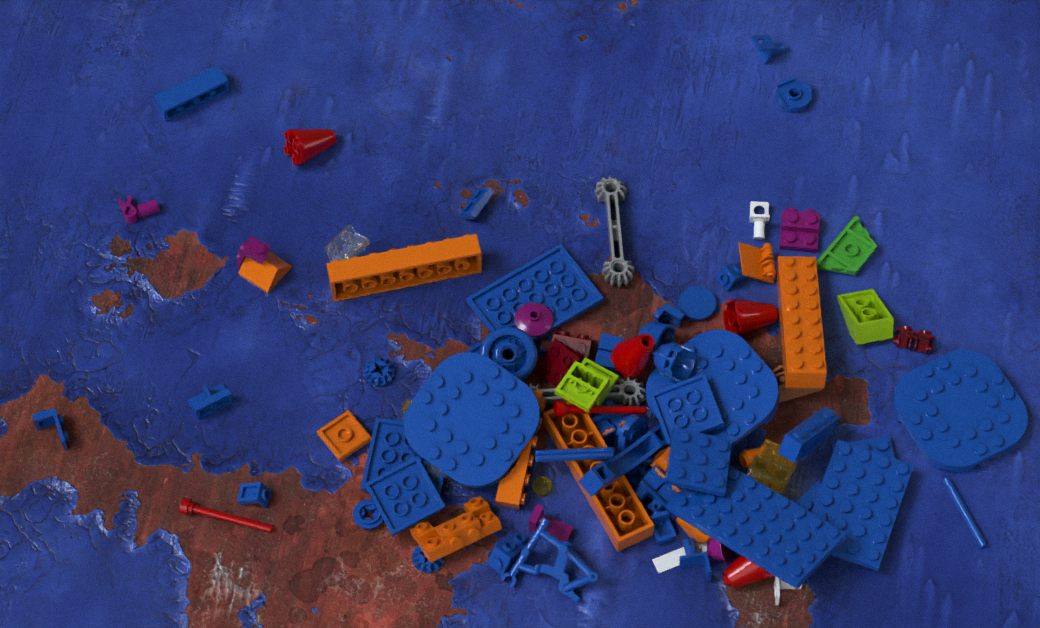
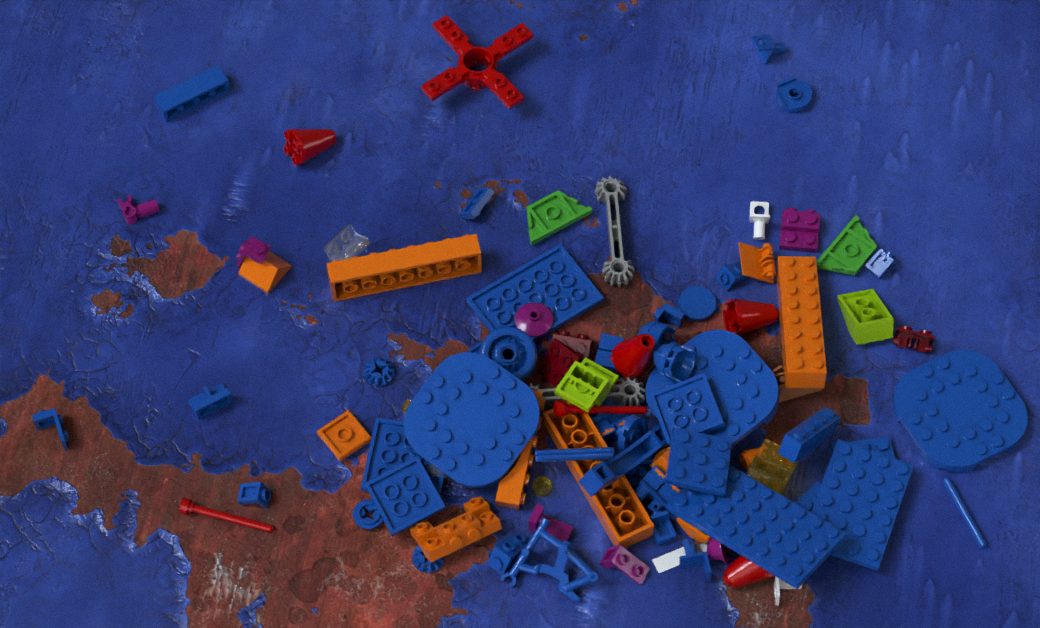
(468, 54): none -> red piece
(553, 215): none -> bright green wing
(626, 562): none -> magenta bracket
(881, 262): none -> bracket

